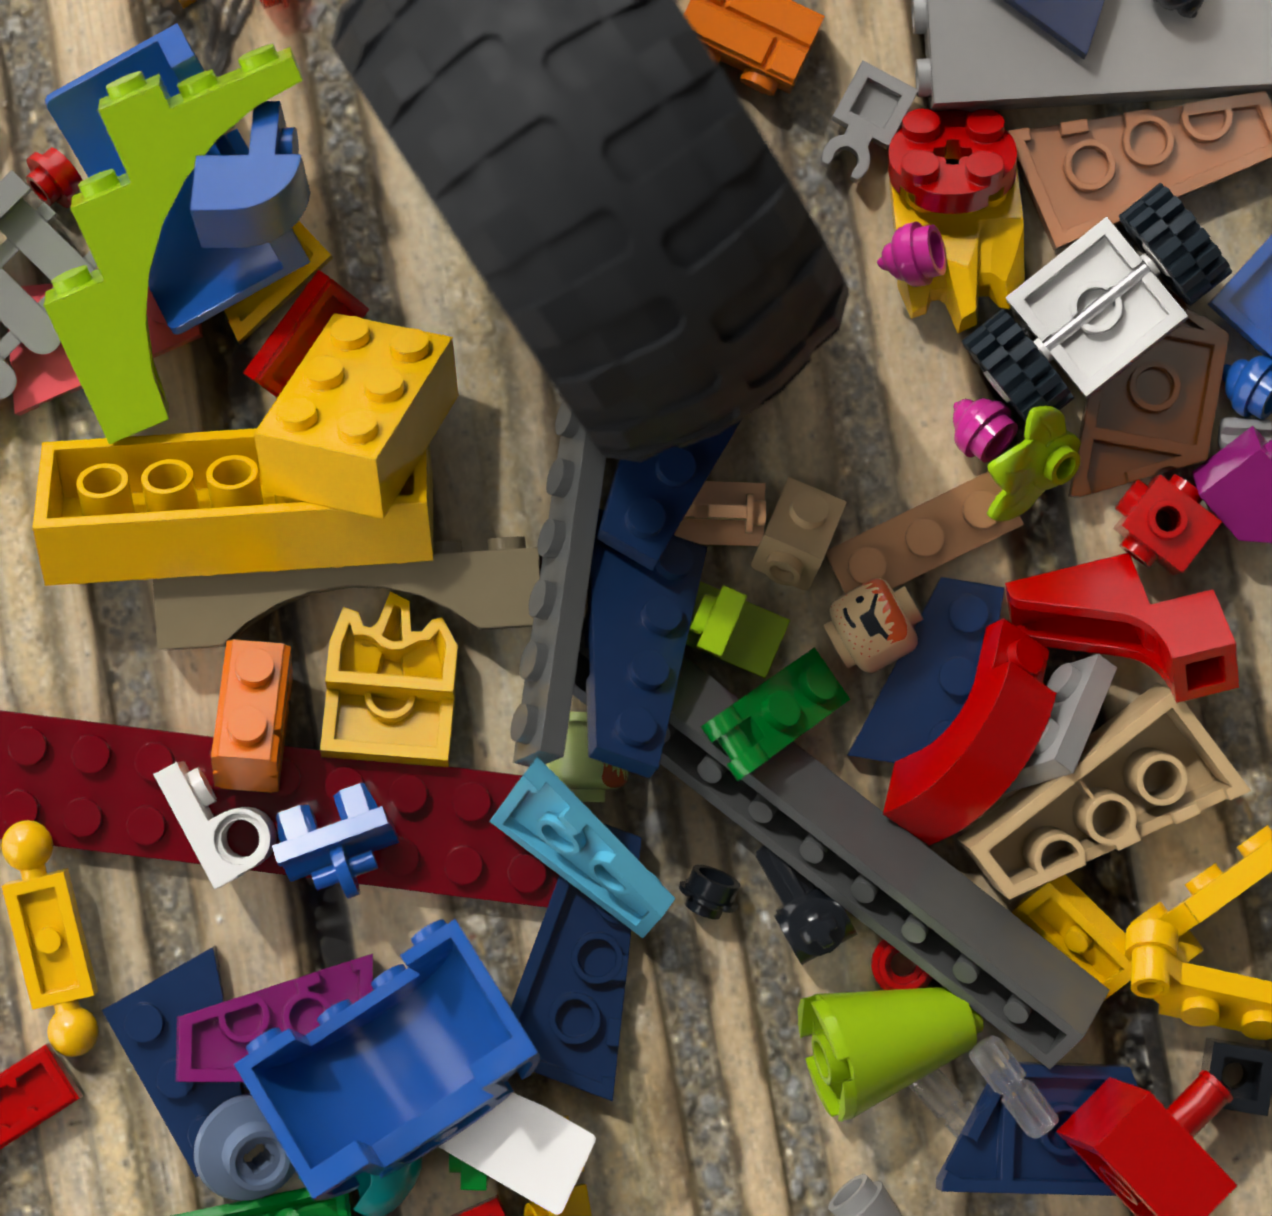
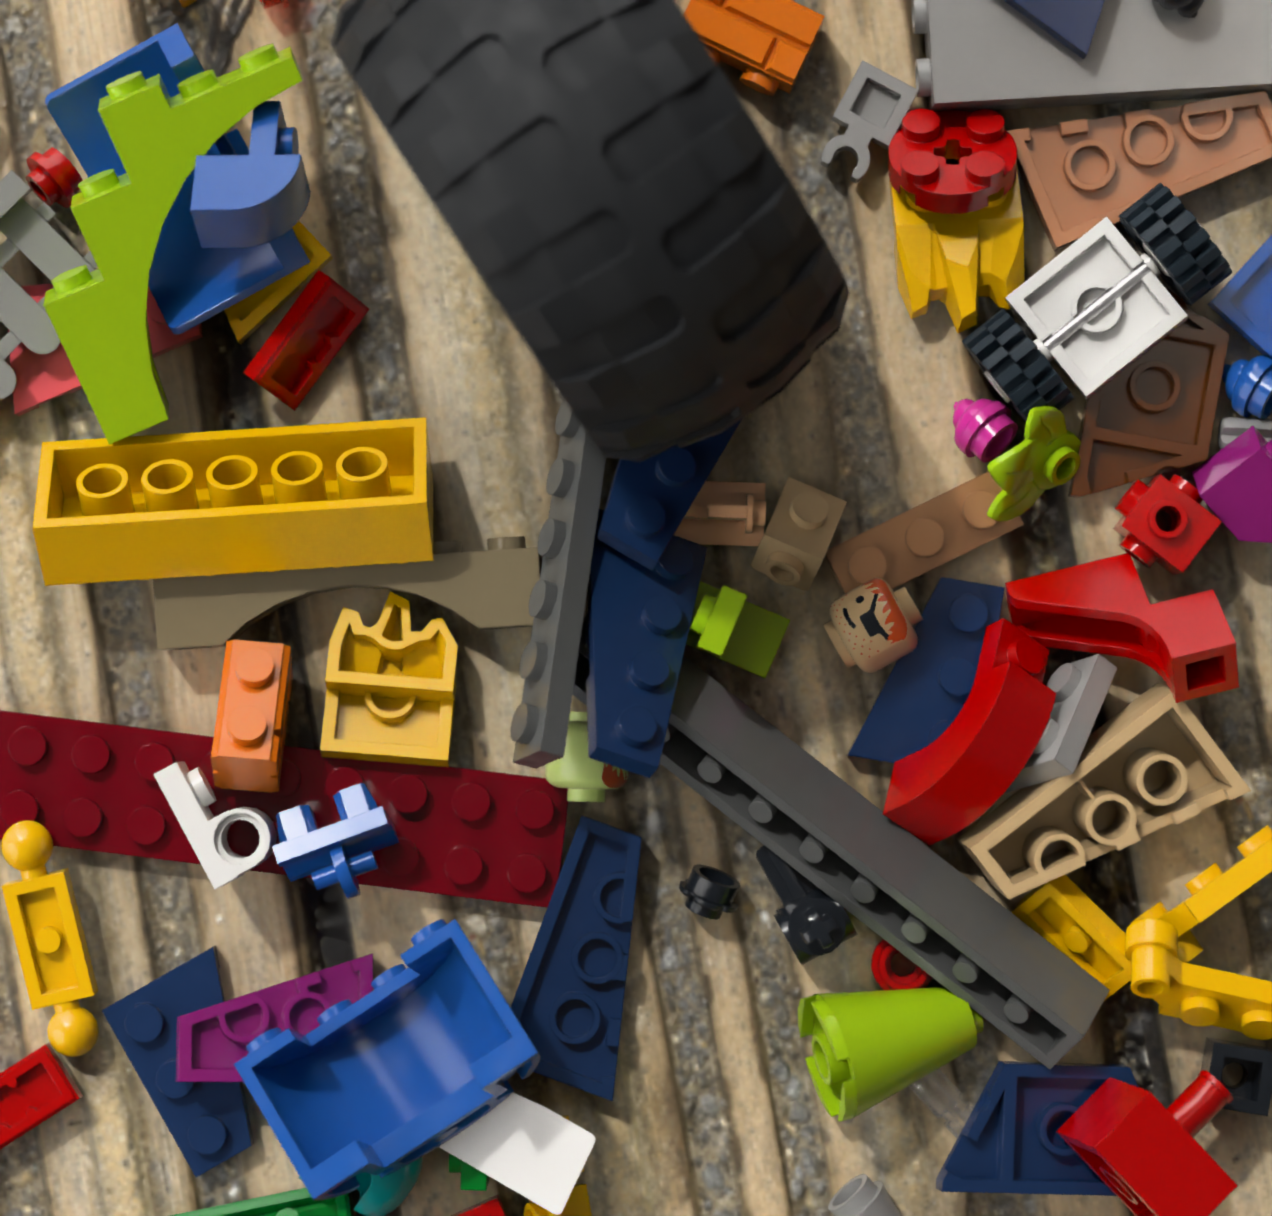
(225, 1139): sand blue piece -> none
(357, 415): yellow brick -> none
(576, 845): medium azure wing -> none
(776, 713): green plate -> none
(915, 254): dark pink plate -> none
(1007, 1078): clear piece -> none

